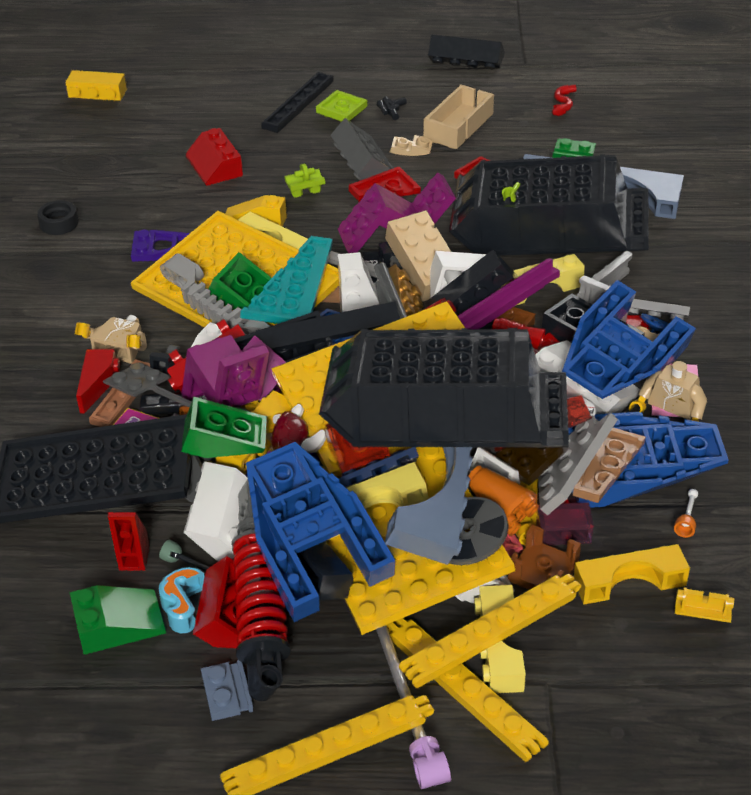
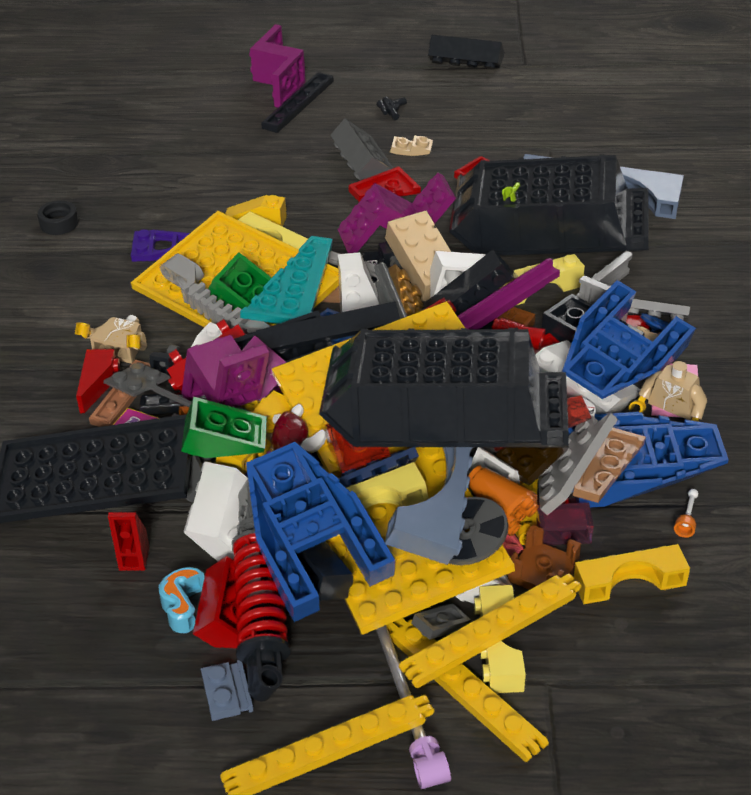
(96, 85): yellow brick -> none
(115, 616): green slope -> none
(172, 552): sand green hinge -> none
(214, 157): red slope -> none
(277, 65): none -> magenta bracket
(304, 179): lime hips -> none
(341, 106): lime plate -> none
(440, 621): none -> dark grey plate
(457, 116): tan piece -> none
(561, 109): red animal -> none
(573, 148): green plate -> none
(711, 607): yellow hinge -> none

